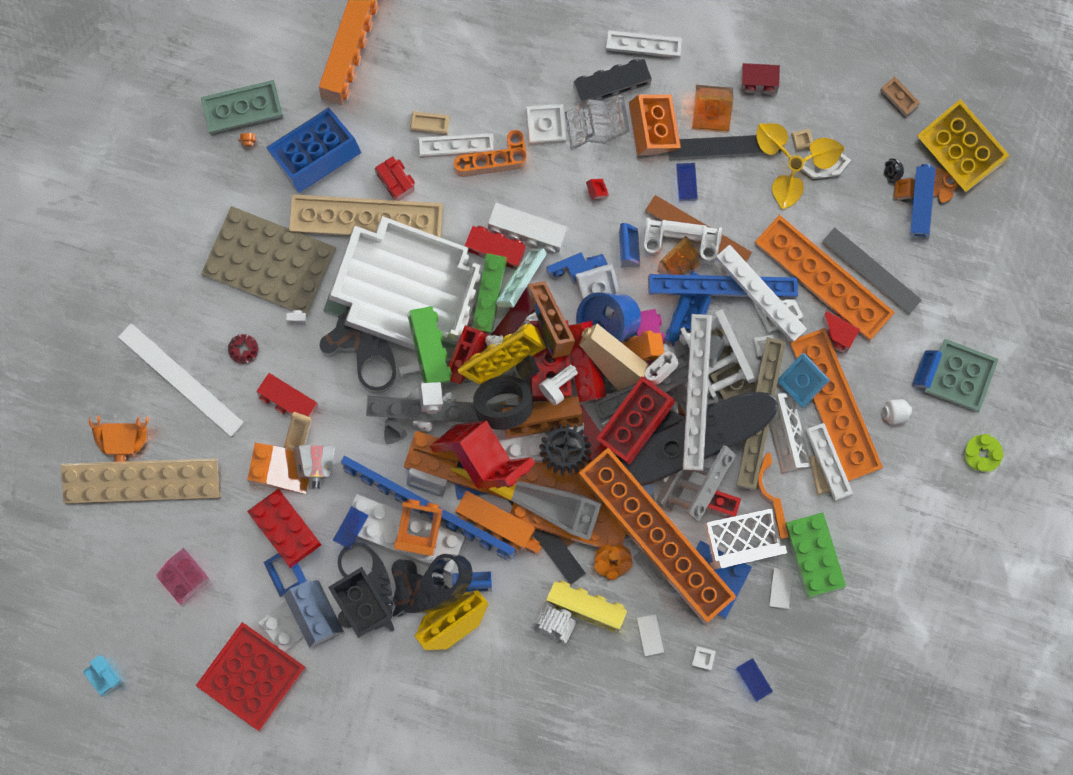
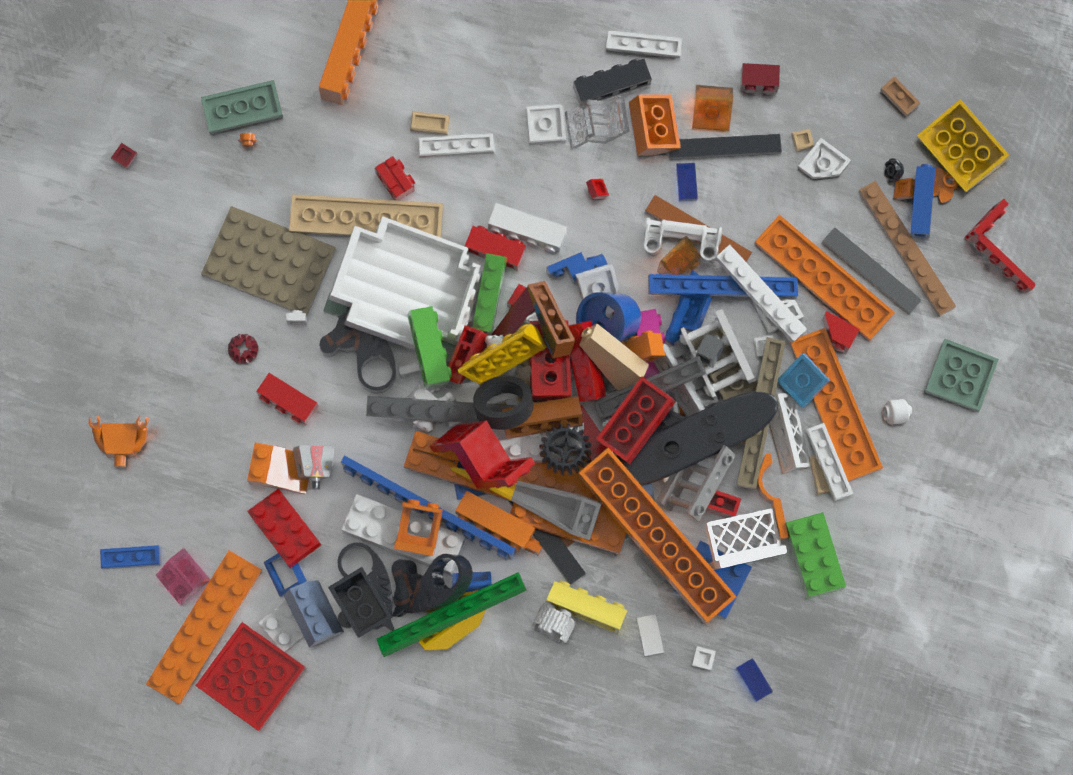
(101, 675): medium azure piece -> none
(124, 156): none -> dark red plate
(130, 557): none -> blue tile
(140, 480): tan plate -> none
(181, 380): white tile -> none
(204, 627): none -> orange plate
(297, 431): tan tile -> none
(314, 149): blue slope -> none
(350, 528): clear blue tile -> none
(393, 431): dark grey tile -> none
(426, 482): white tile -> none
(430, 397): white brick -> none
(451, 614): none -> green plate
(490, 156): orange beam -> none
(521, 278): light aqua tile -> none
(527, 368): black tile -> none
(550, 387): white piece -> none
(612, 569): orange plate -> none
(629, 245): blue tile -> none
(661, 368): white beam -> none
(697, 392): white tile -> none
(781, 588): white tile -> none
(789, 189): yellow plant -> none
(907, 248): none -> medium nougat plate
(927, 369): blue tile -> none
(983, 464): lime plate -> none
(994, 254): none -> red bracket

